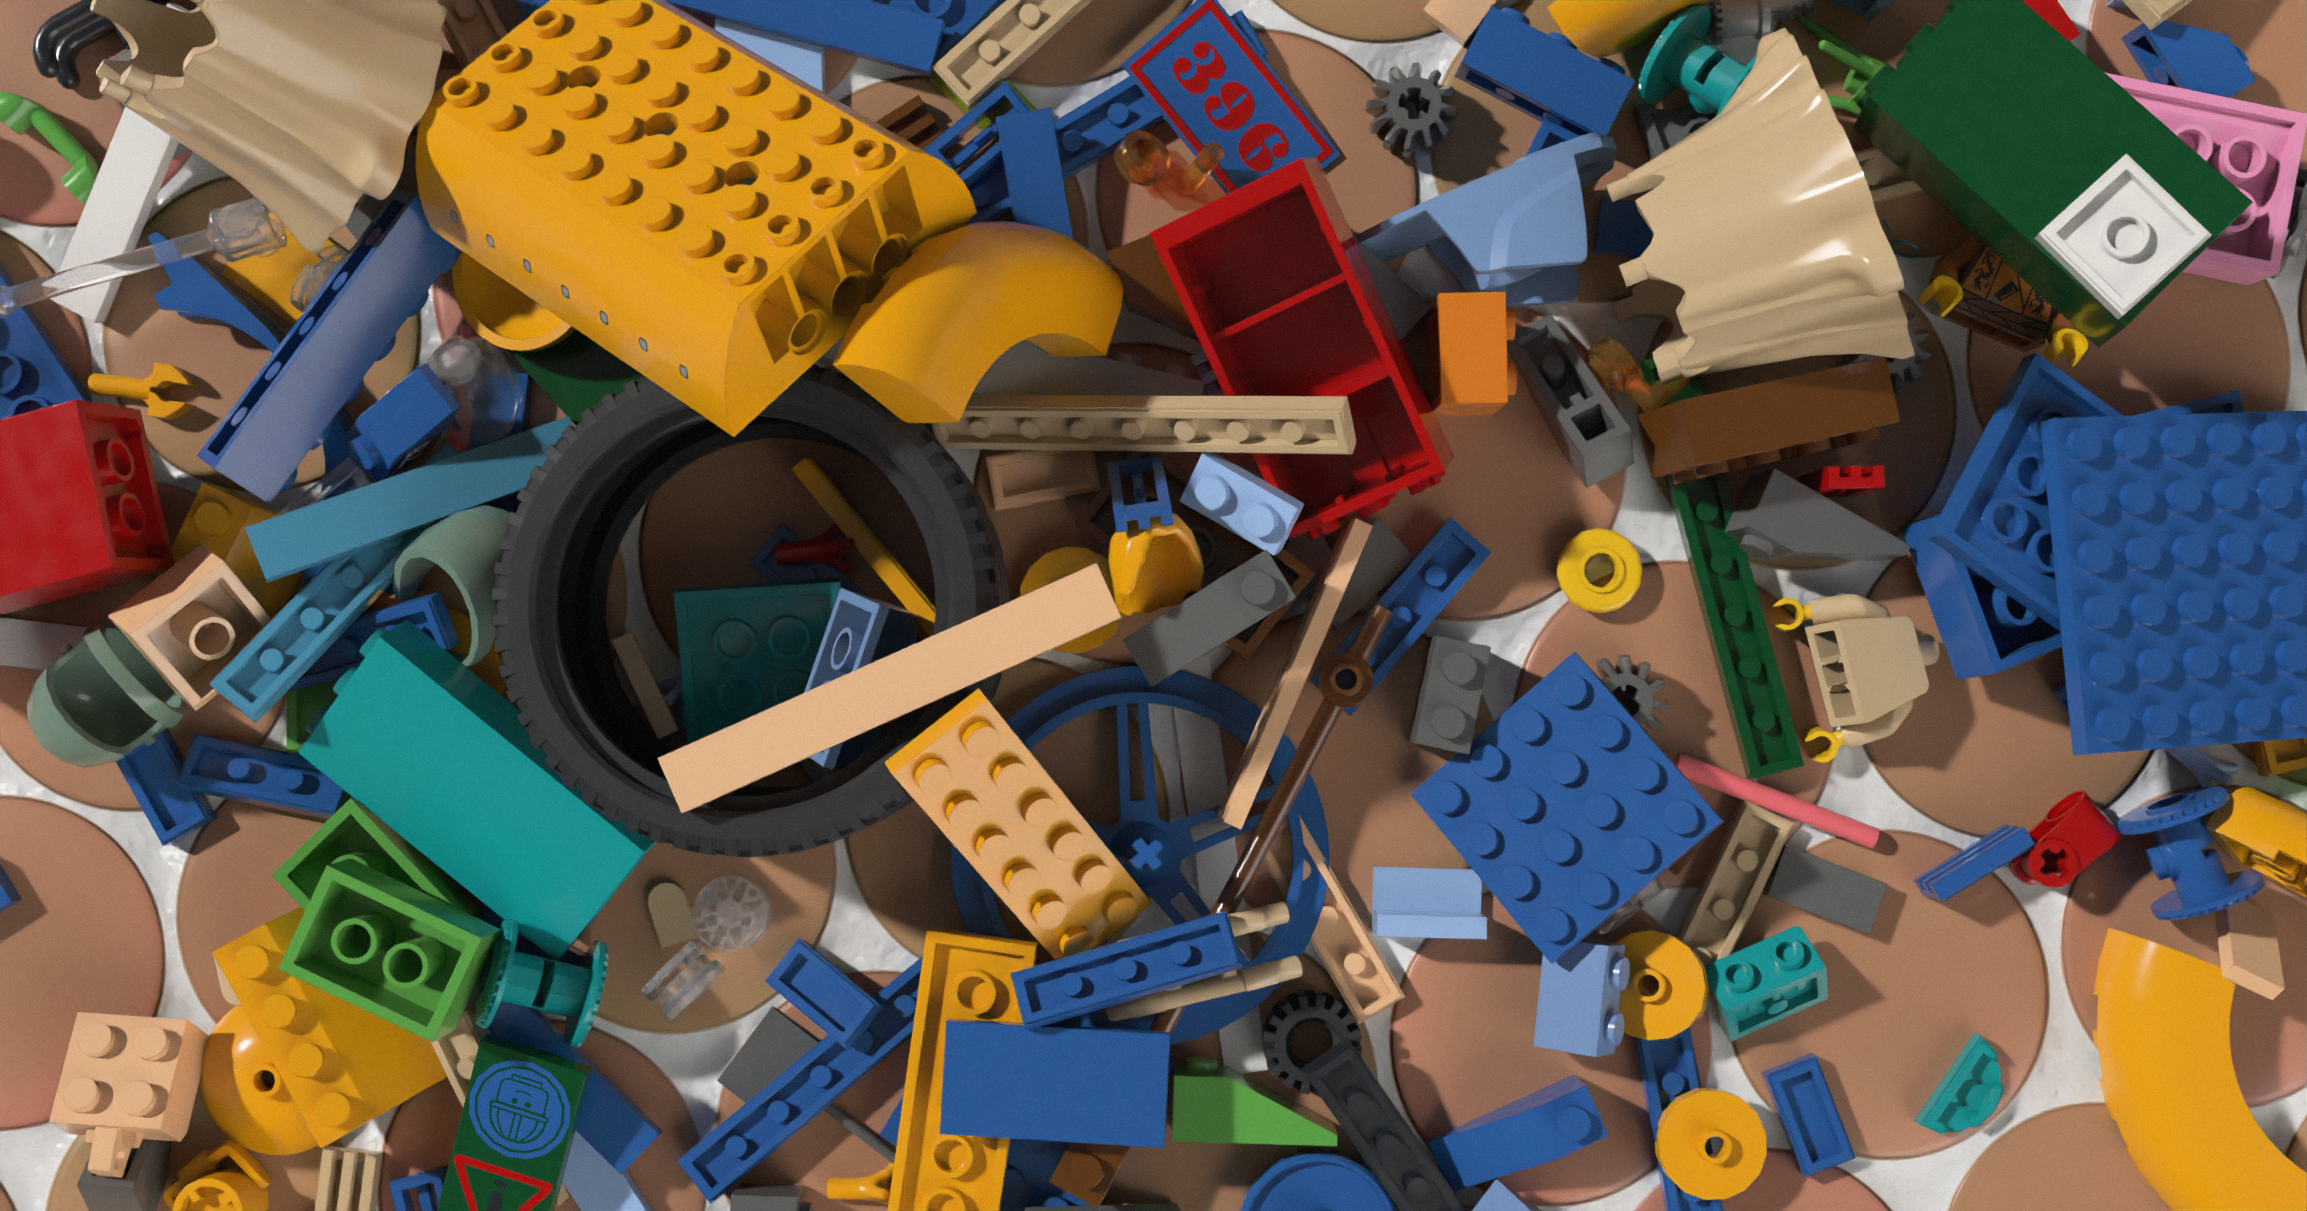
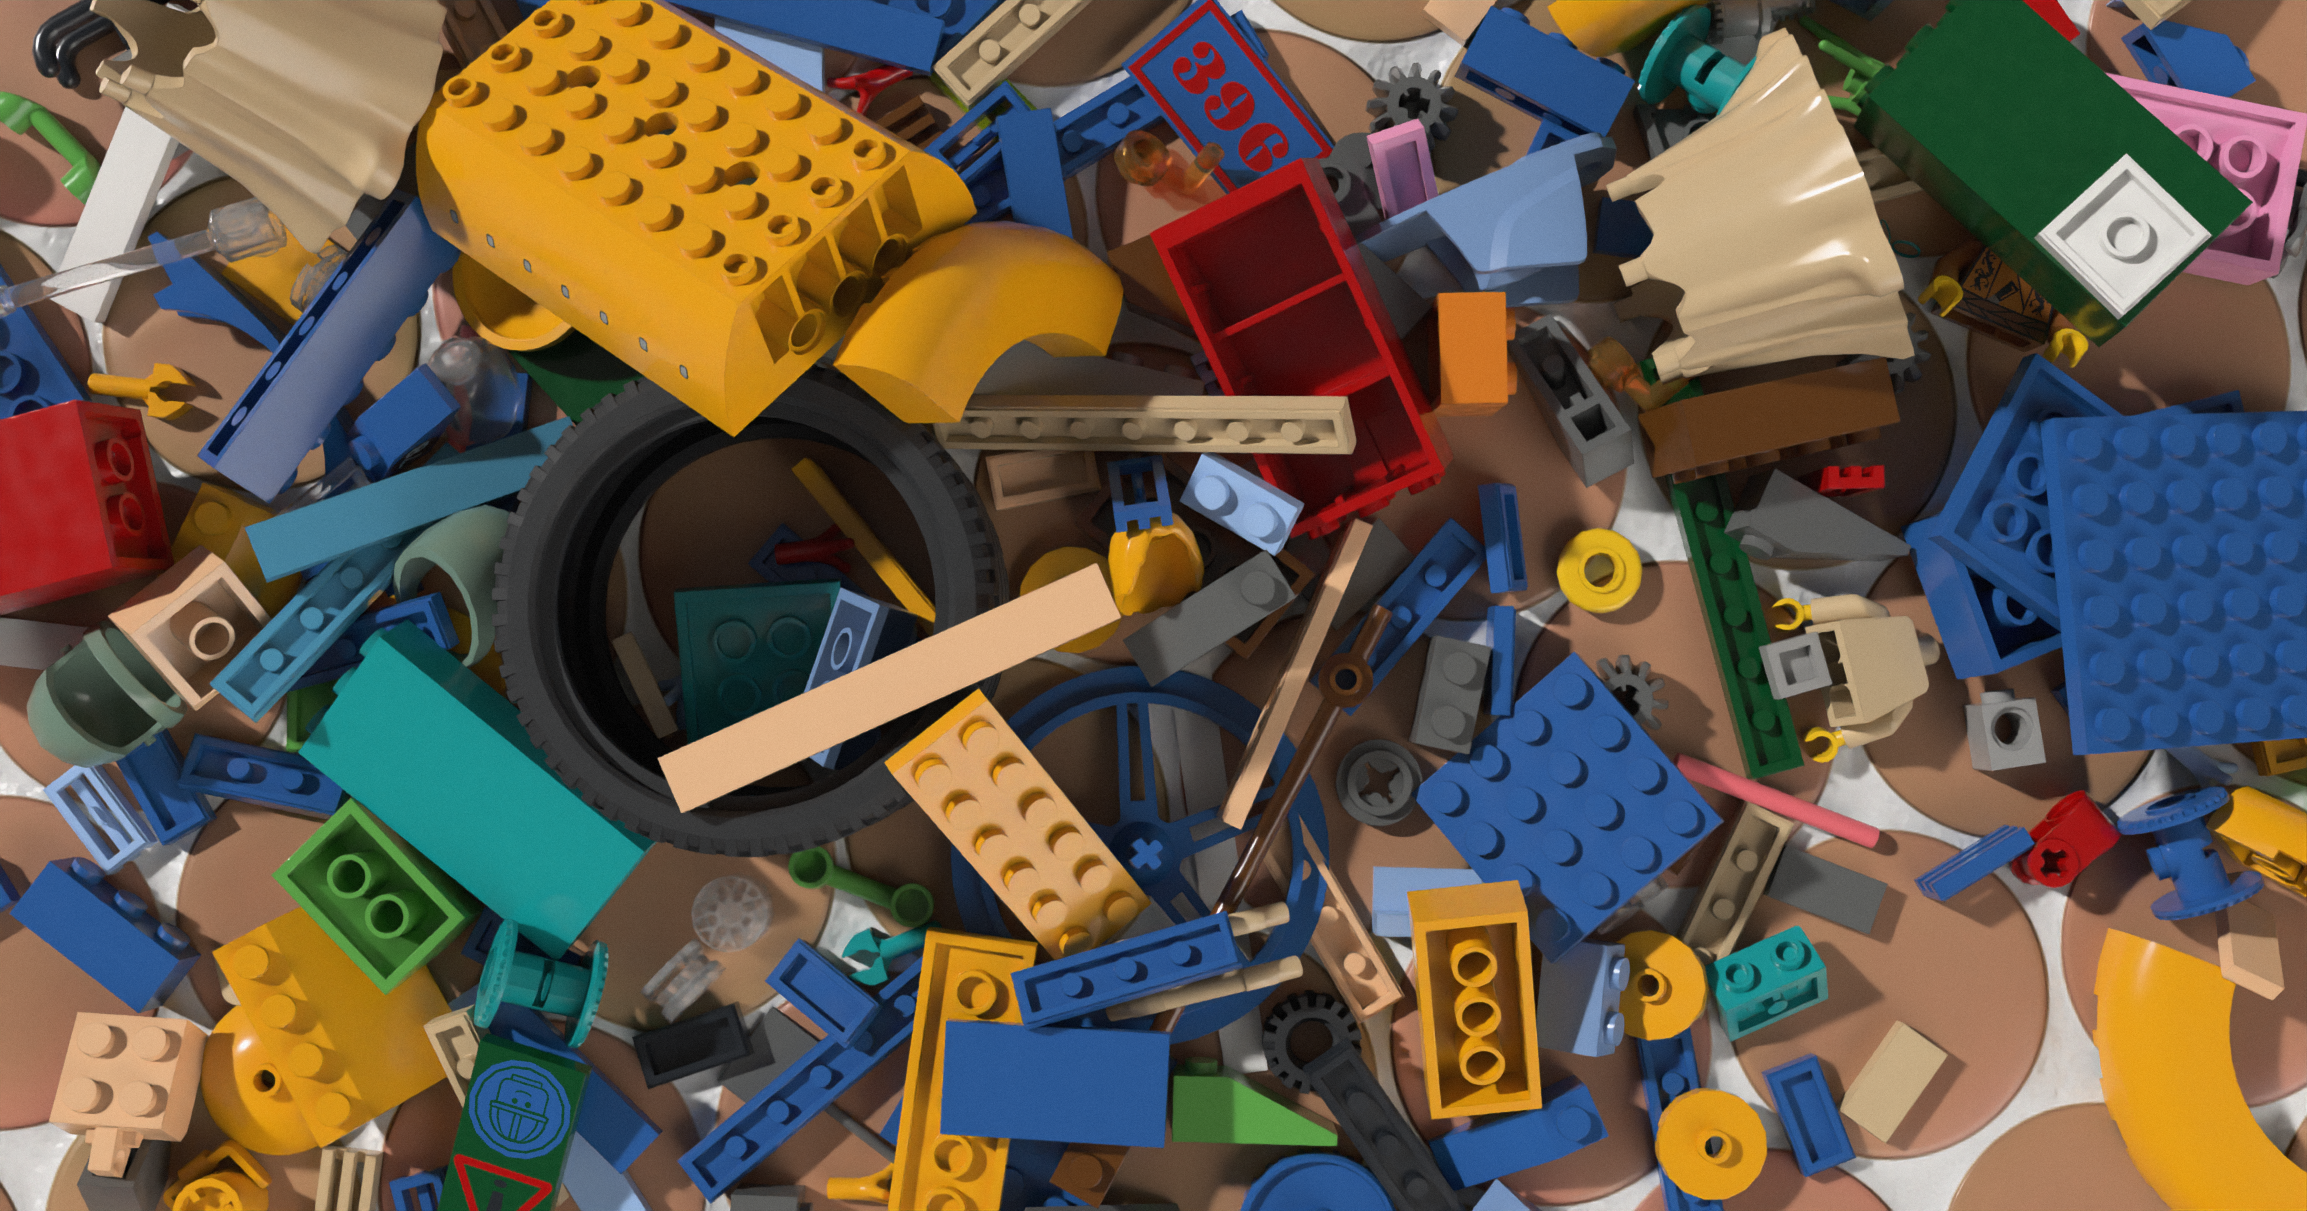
(106, 932): none -> blue brick
(119, 805): none -> light blue tile
(389, 949): bright green brick -> none
(671, 914): tan piece -> none
(693, 1045): none -> black tile
(815, 868): none -> bright green bar
(870, 83): none -> red bar
(888, 948): none -> teal bar
(1353, 776): none -> dark grey gear
(1356, 181): none -> dark grey plate
(1402, 167): none -> bright pink tile
(1475, 999): none -> light orange brick
(1500, 667): none -> blue tile
(1503, 537): none -> blue tile
(1795, 665): none -> light grey plate
(1891, 1081): none -> tan tile
(1966, 1092): teal tile -> none
(2025, 741): none -> light grey brick

